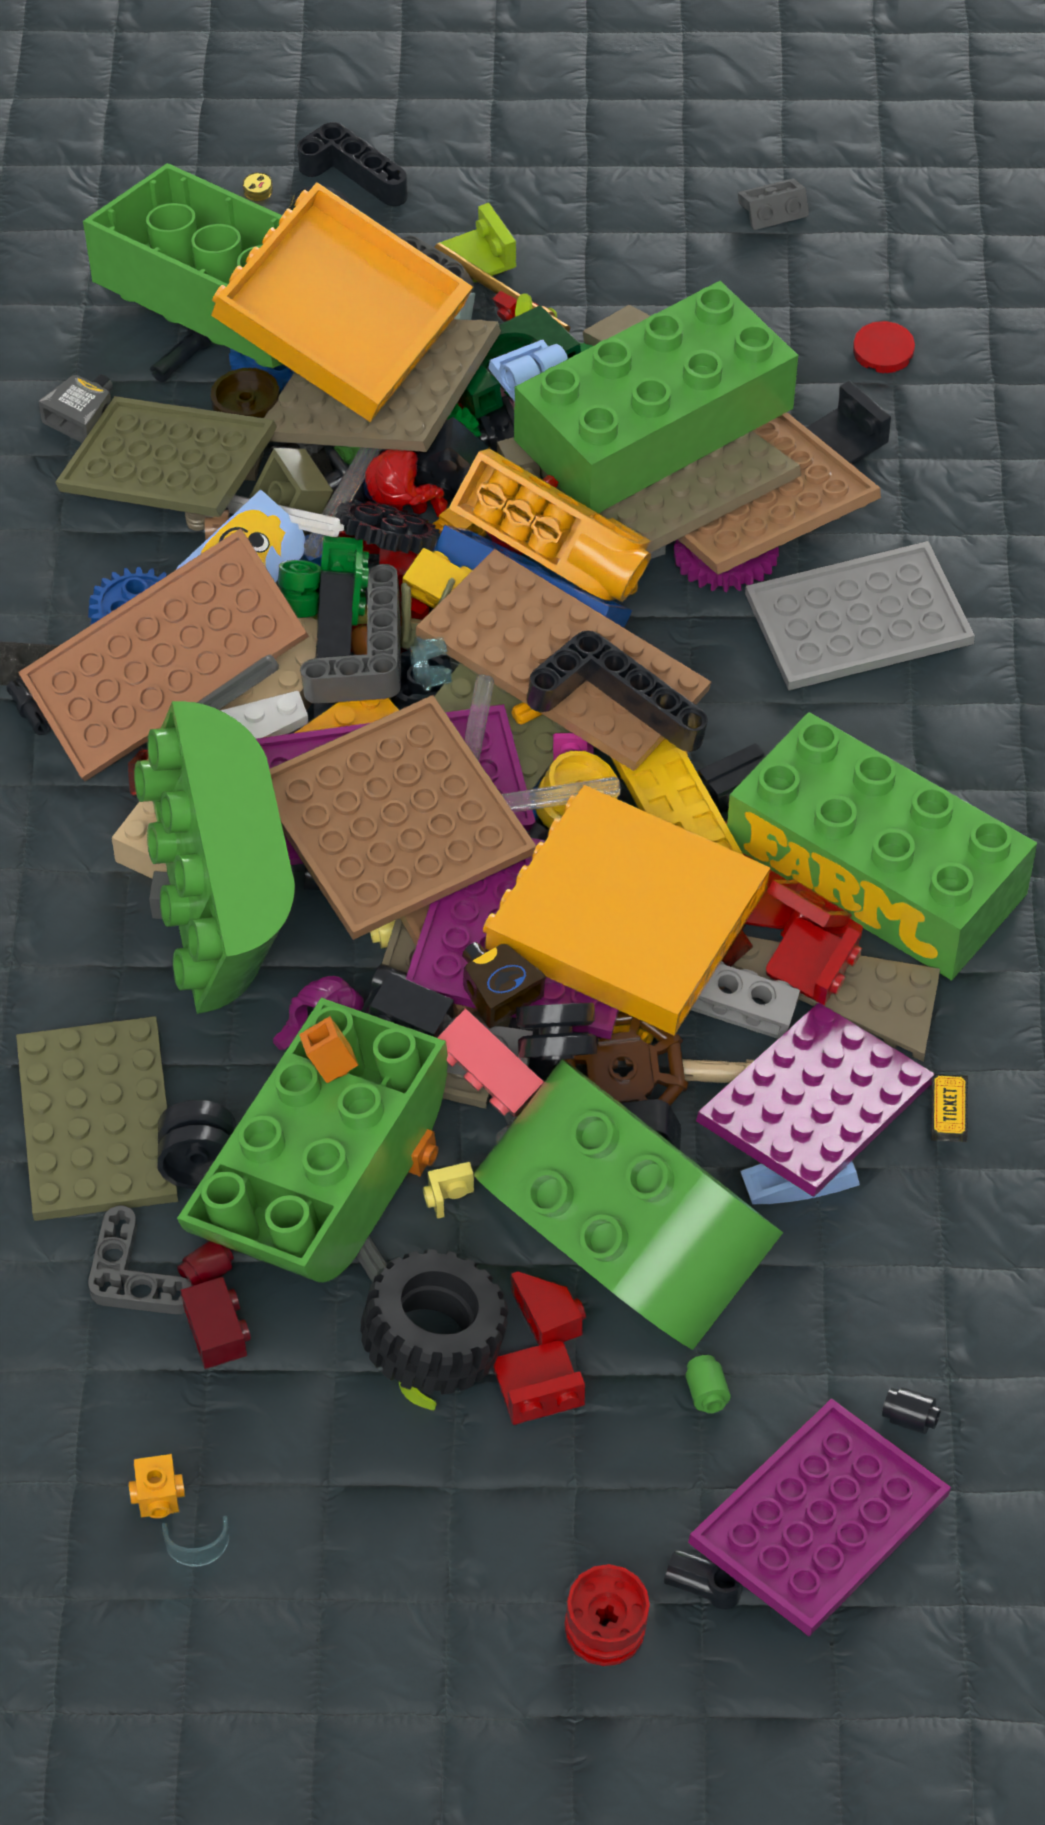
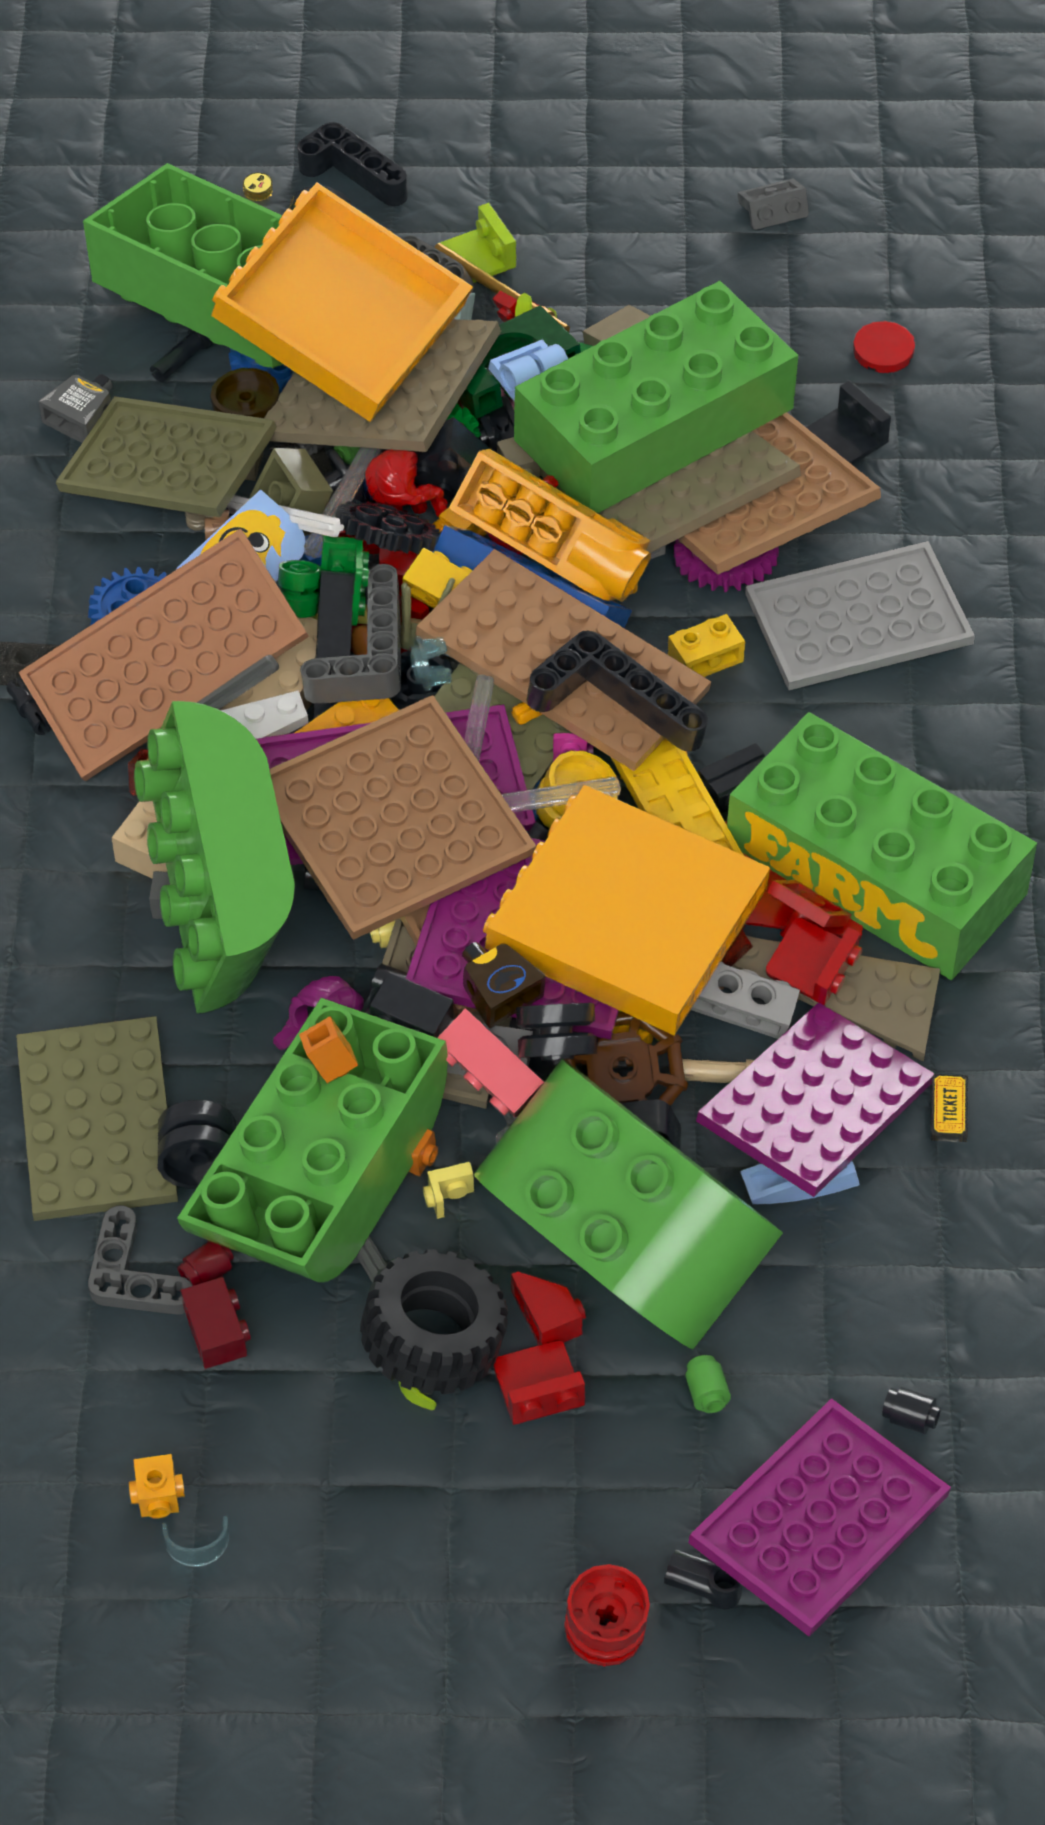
(708, 646): none -> yellow brick

